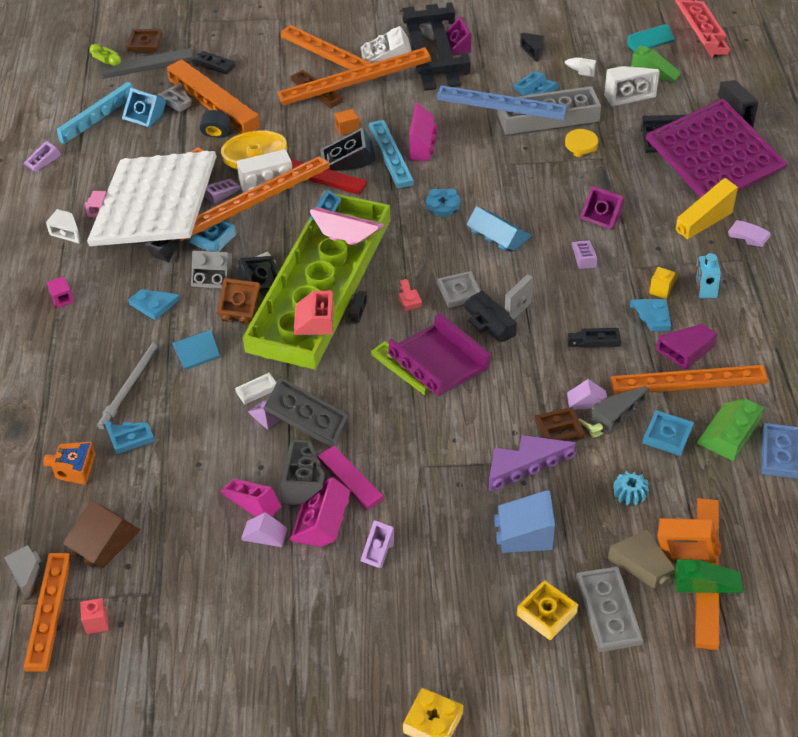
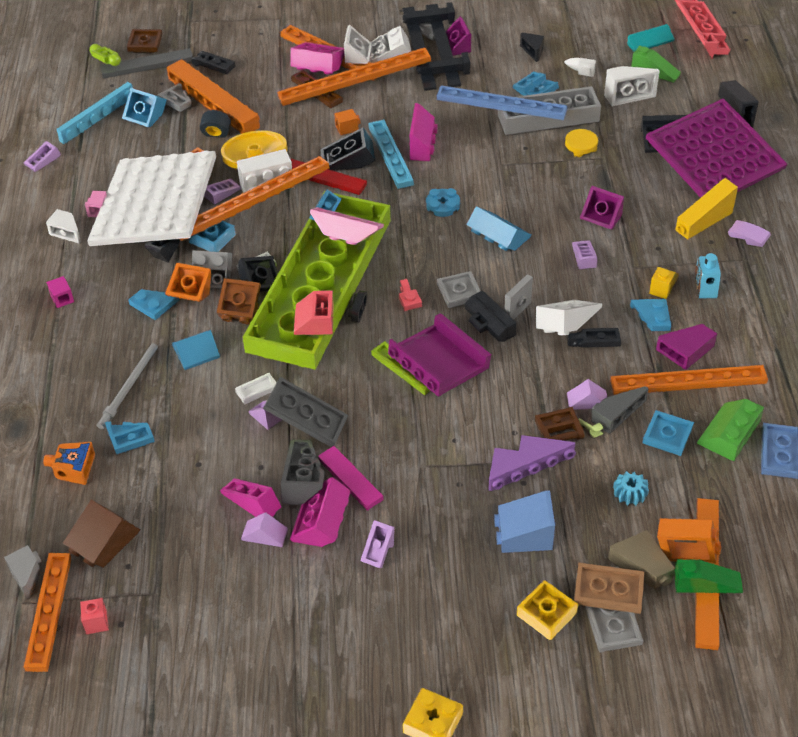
(189, 282): none -> orange slope
(317, 57): none -> slope
(356, 47): none -> white slope
(565, 315): none -> white slope
(609, 588): none -> medium nougat plate

